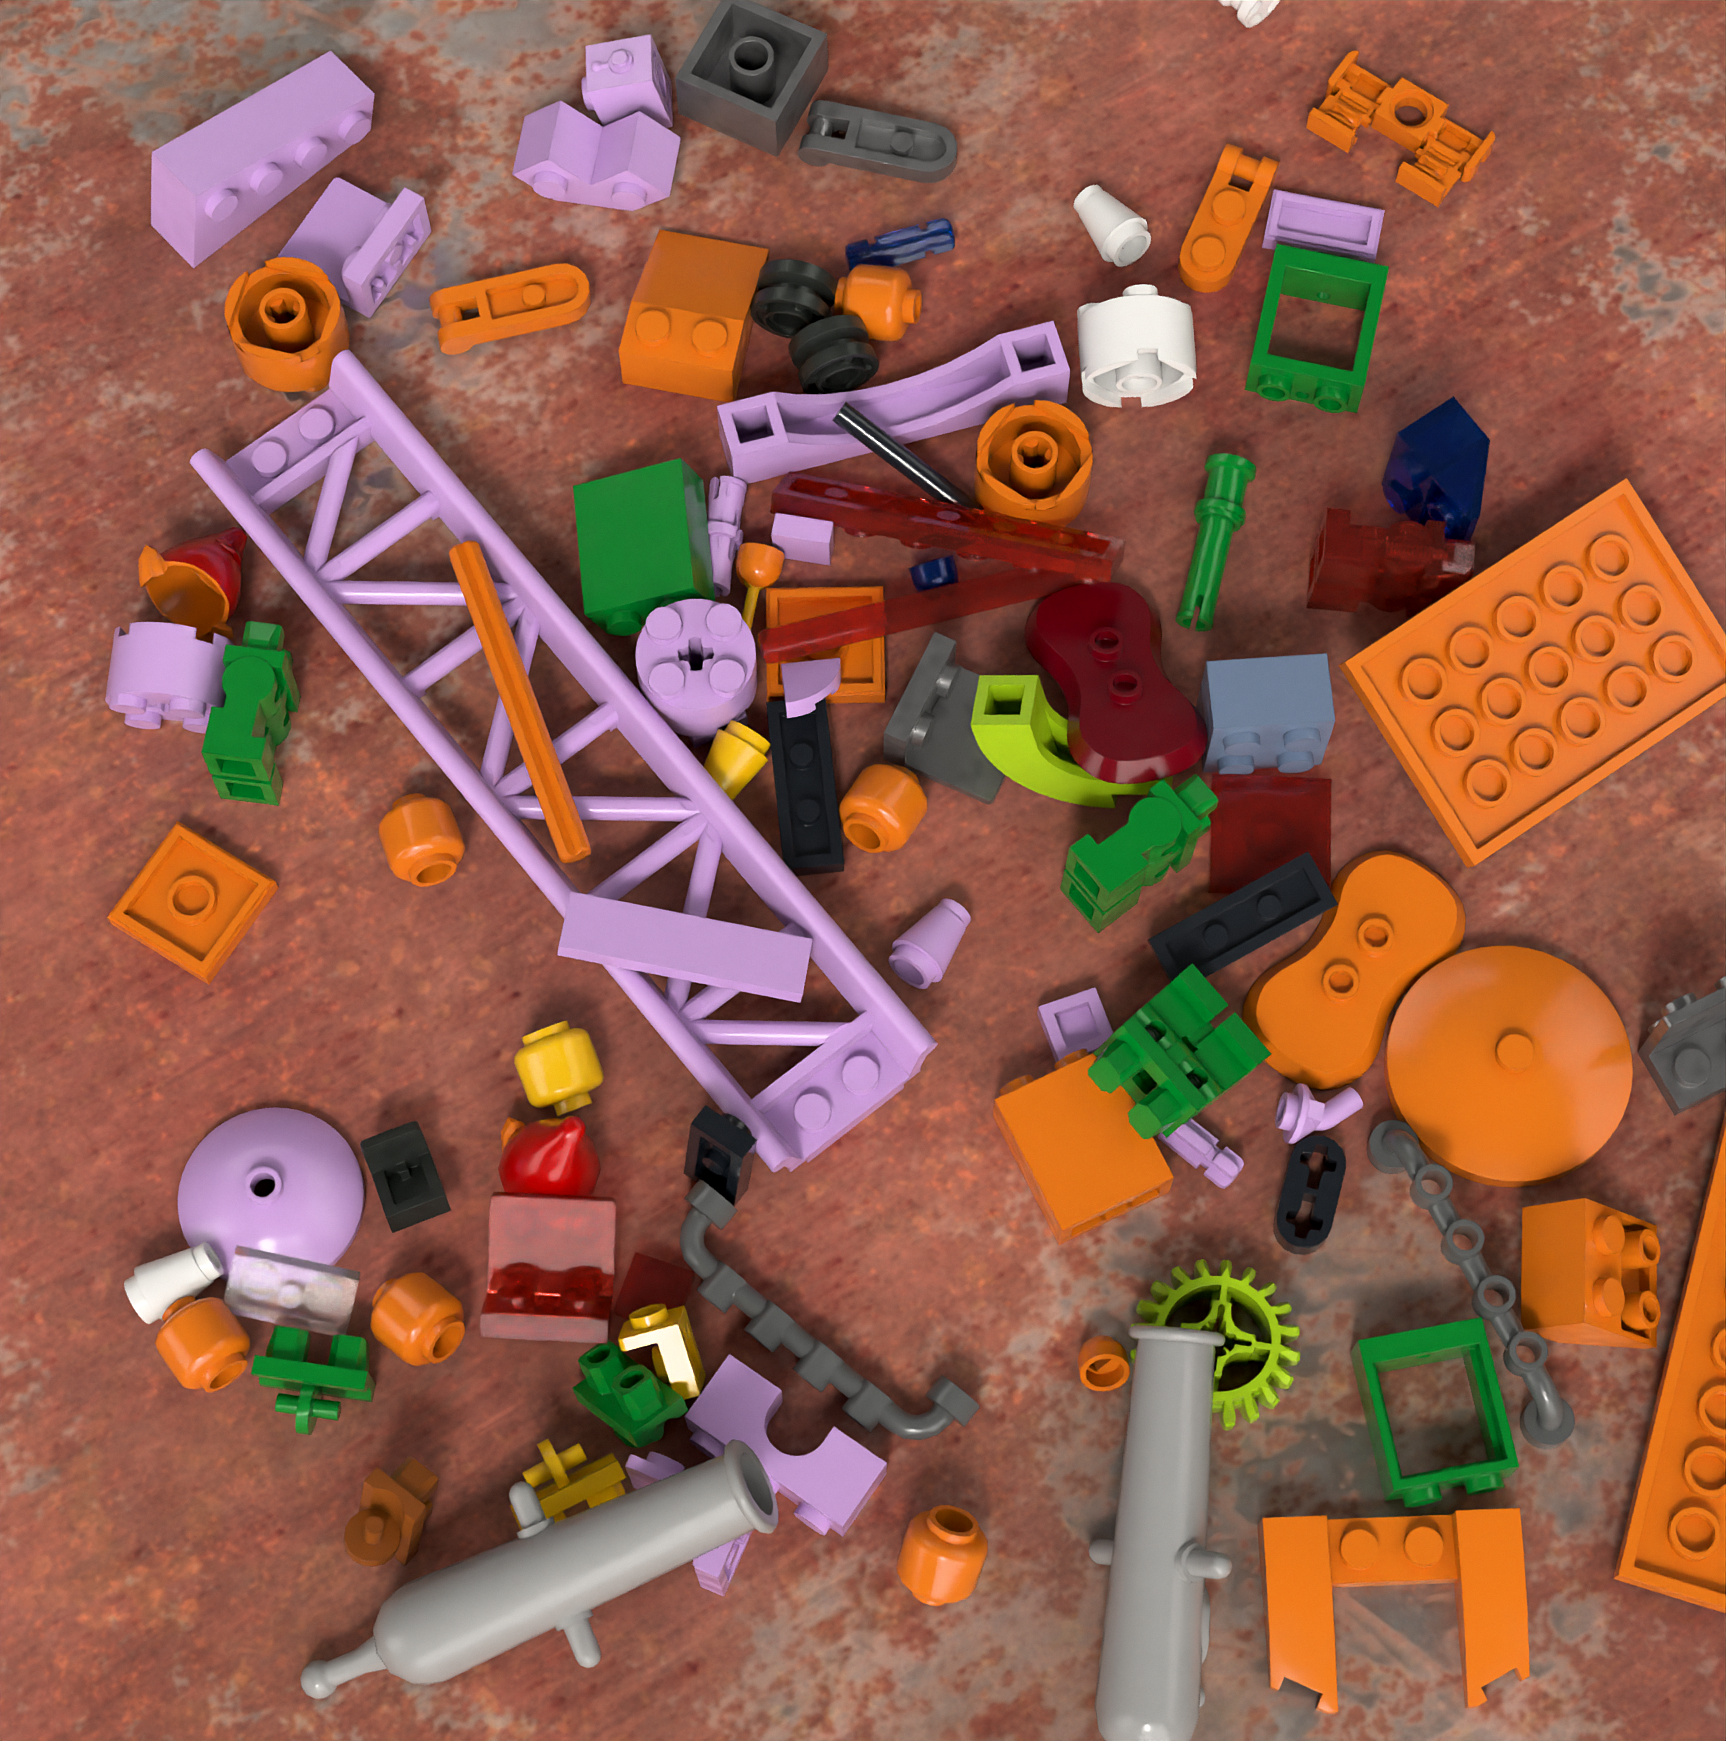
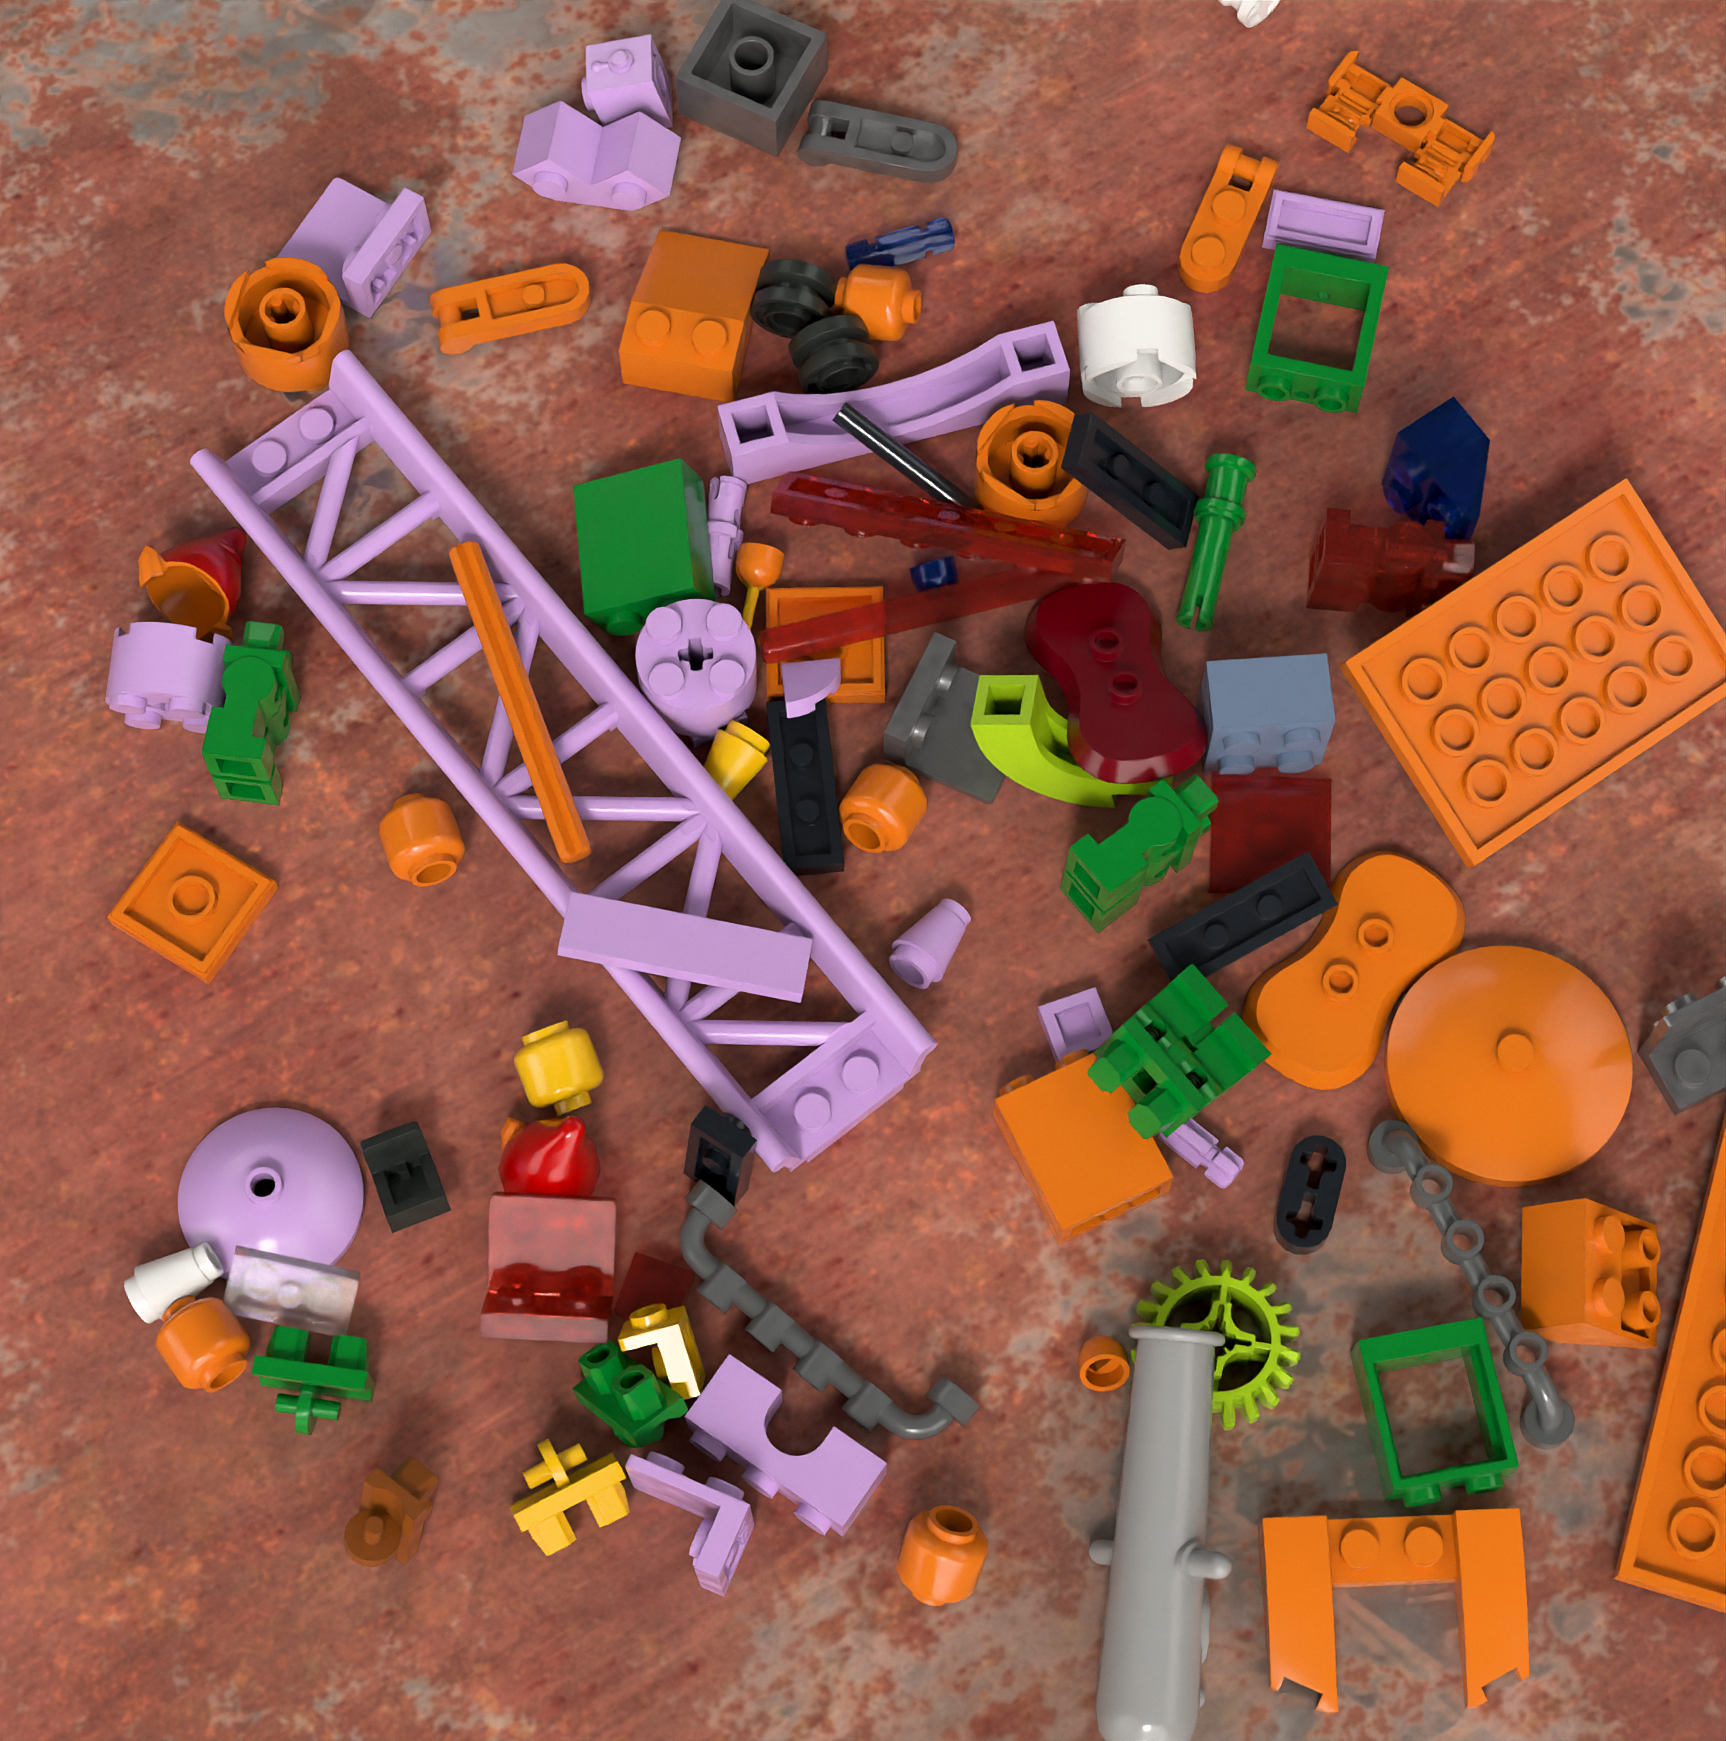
(255, 155): lavender wedge -> none
(417, 1319): orange head -> none
(556, 1573): light grey piece -> none
(803, 538): lavender tile -> none
(1114, 228): white cone -> none
(1129, 481): none -> black plate
(1301, 1114): lavender plate -> none

